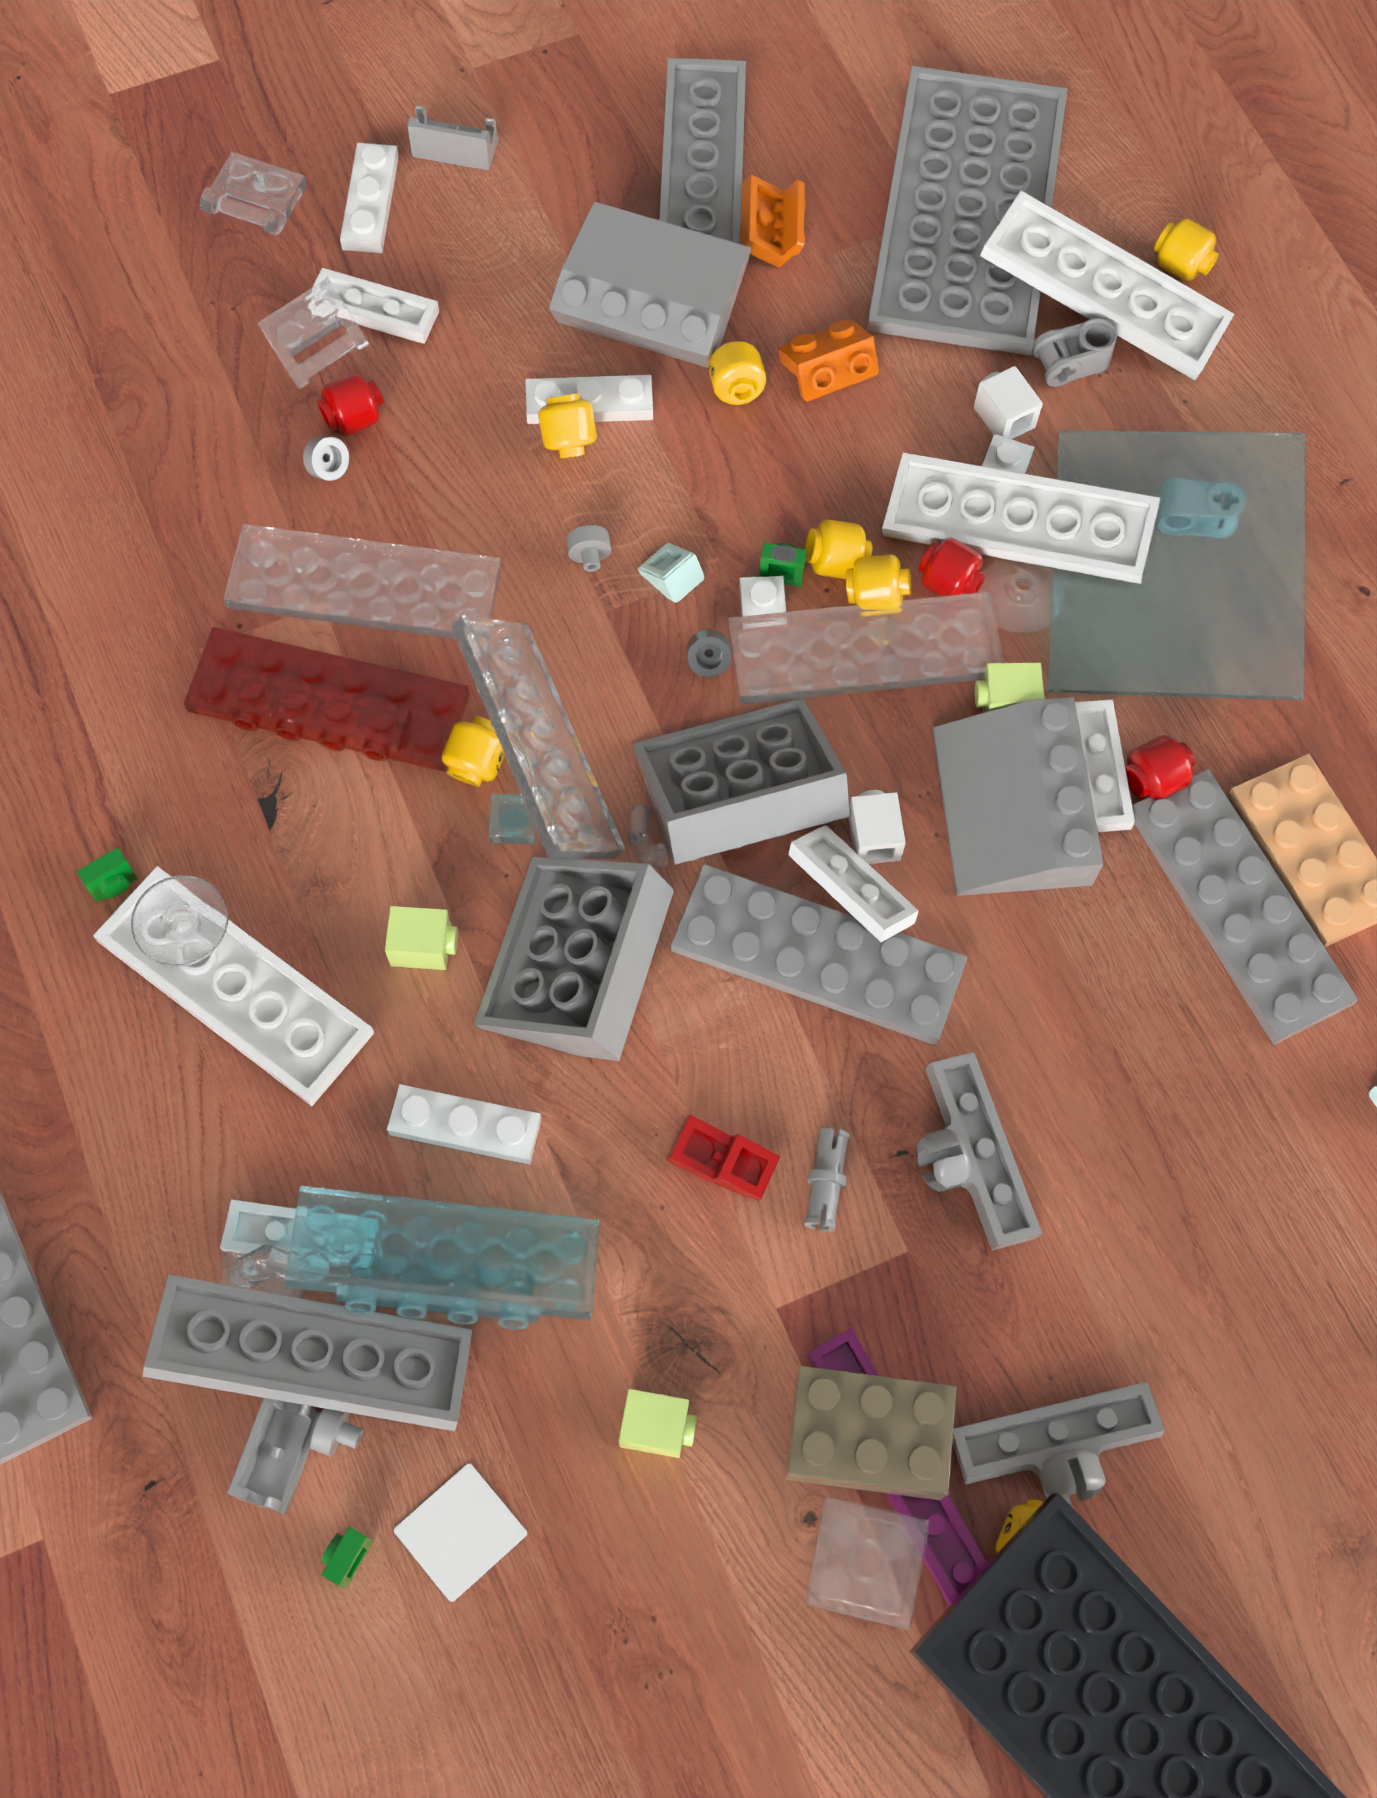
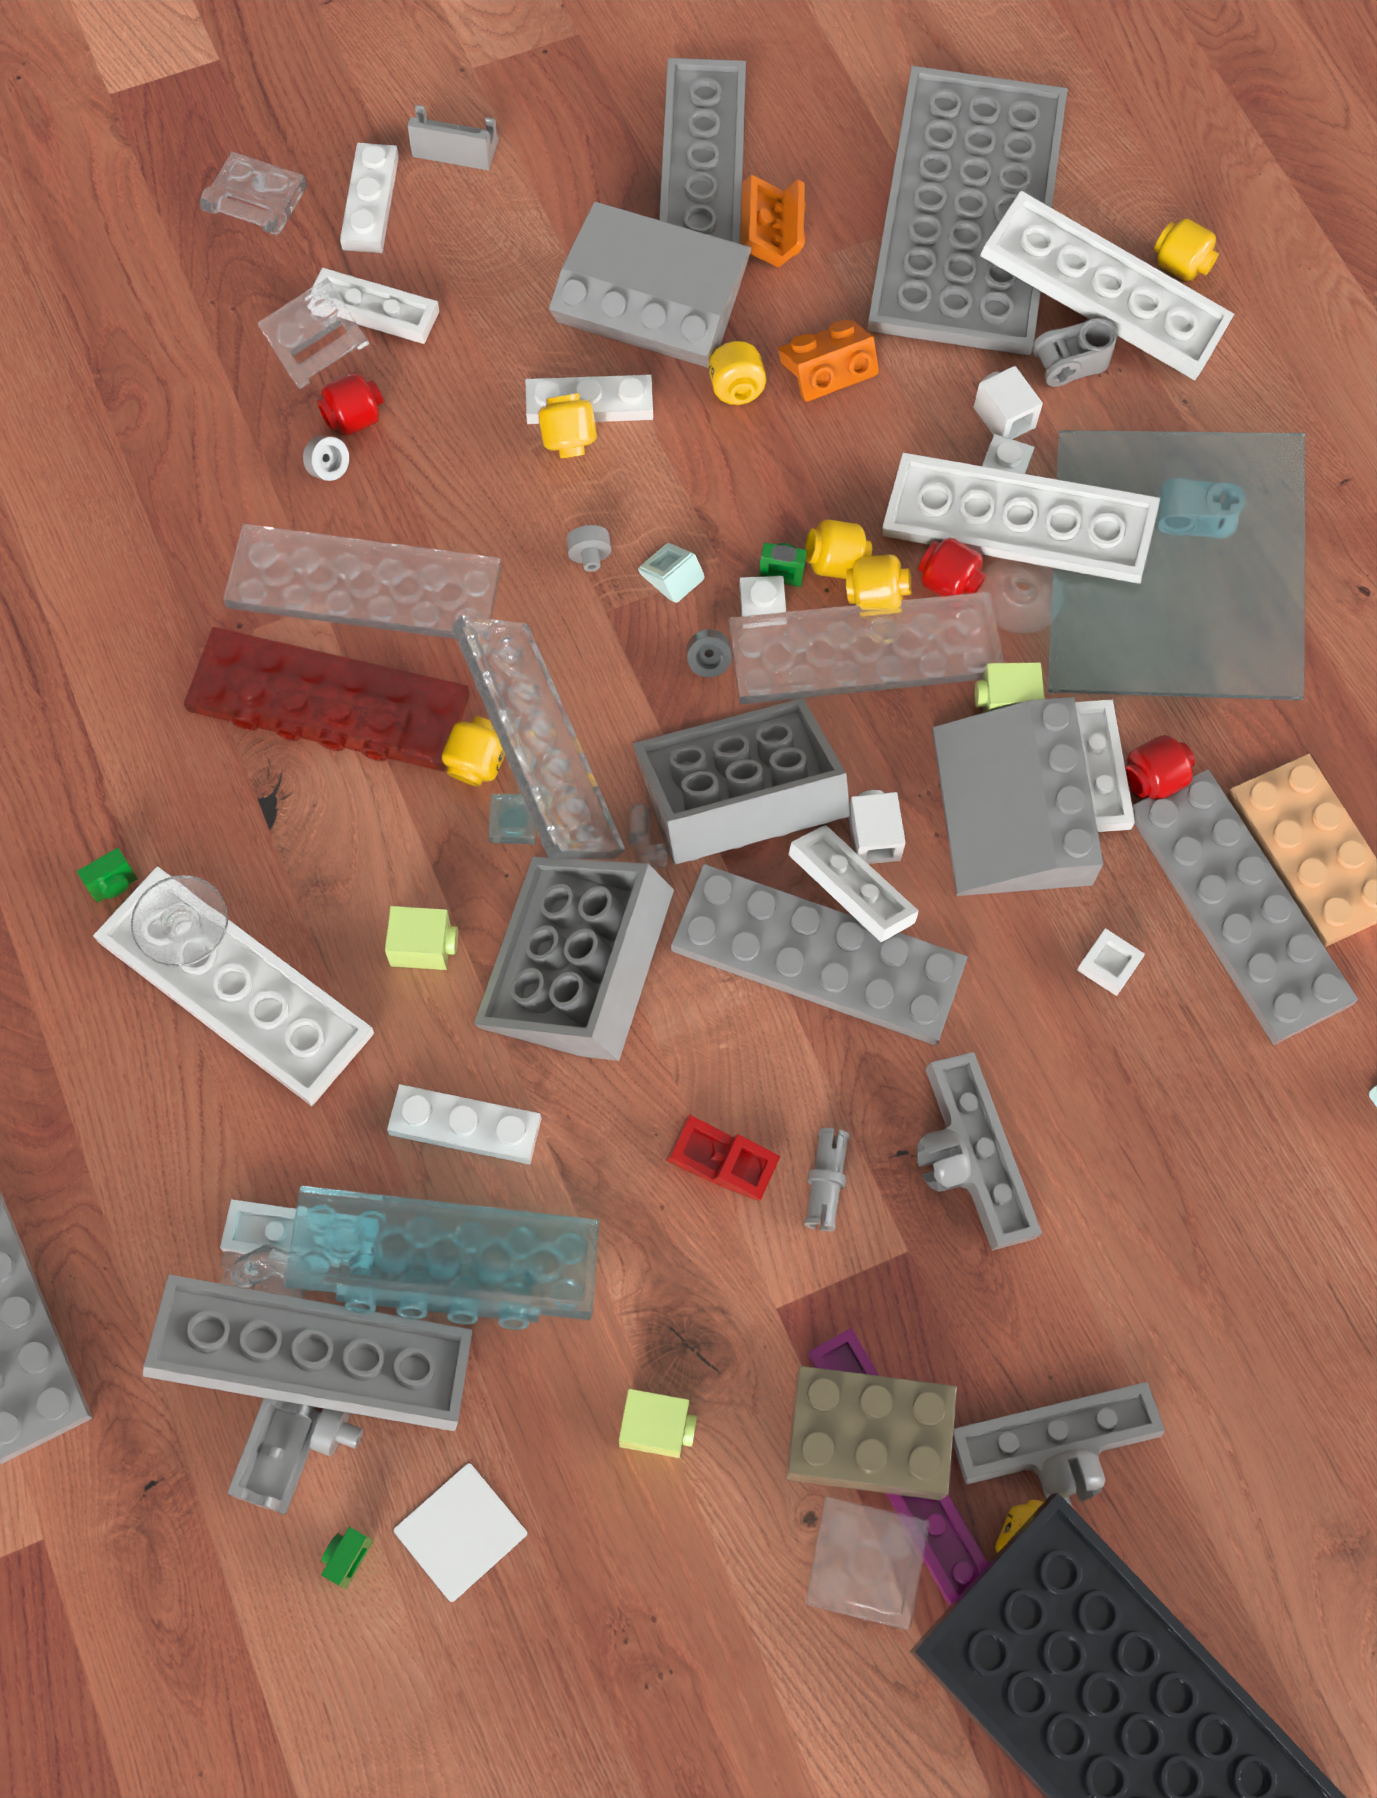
(1111, 962): none -> white plate

